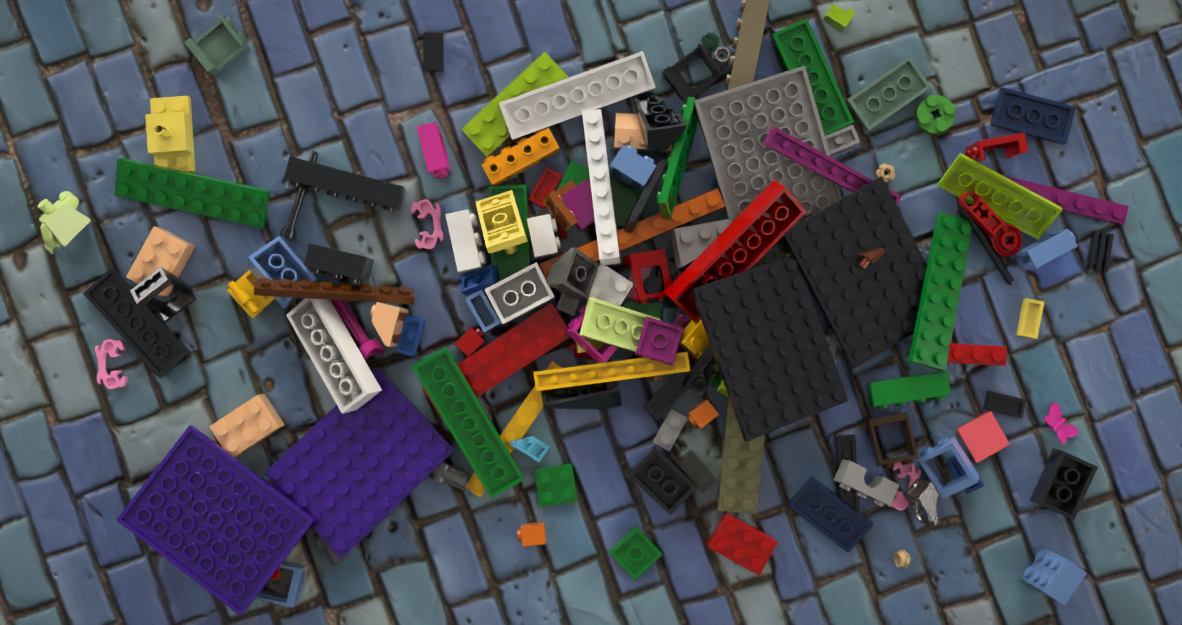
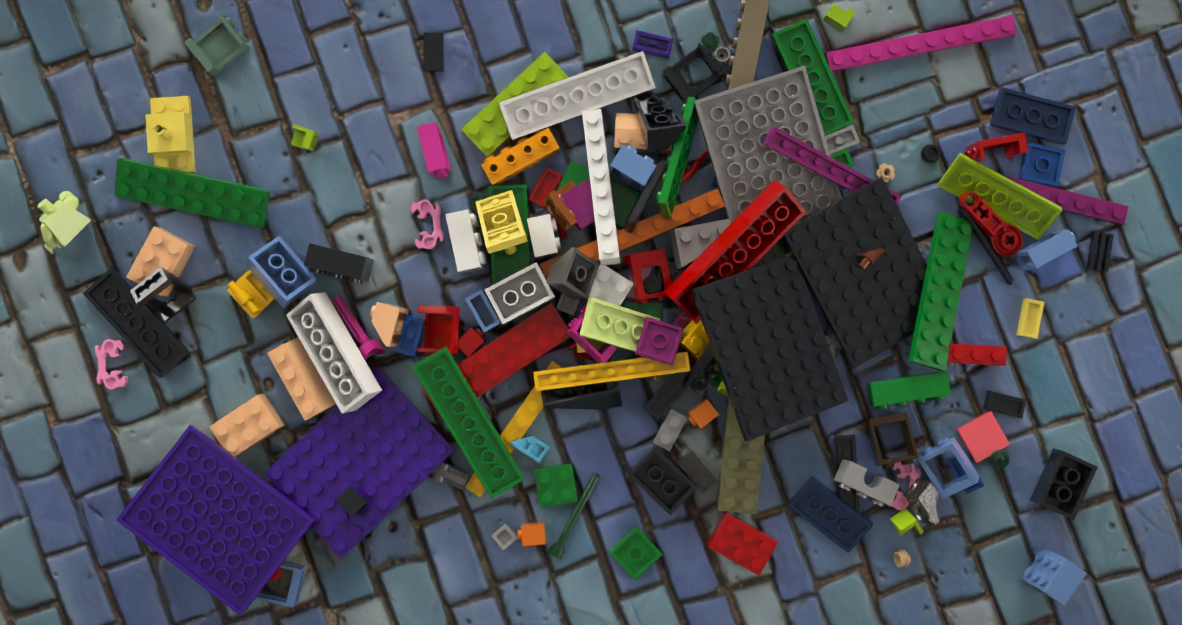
(289, 230): black piece -> none
(301, 379): none -> light nougat slope
(304, 138): none -> lime panel
(332, 291): reddish brown plate -> none
(344, 183): black brick -> none
(353, 501): none -> black panel
(440, 328): none -> red panel
(474, 198): none -> clear green plate
(479, 280): blue plate -> none
(504, 536): none -> light grey plate
(557, 548): none -> dark green piece
(651, 44): none -> dark purple tile
(693, 169): none -> red animal
(843, 157): none -> green plate
(888, 93): sand green plate -> none
(905, 521): none -> lime panel
(921, 43): none -> dark pink plate
(925, 118): bright green plate -> none
(930, 153): none -> black plate
(1003, 459): none -> clear green plate
(1042, 165): none -> blue tile
(1057, 425): dark pink piece -> none

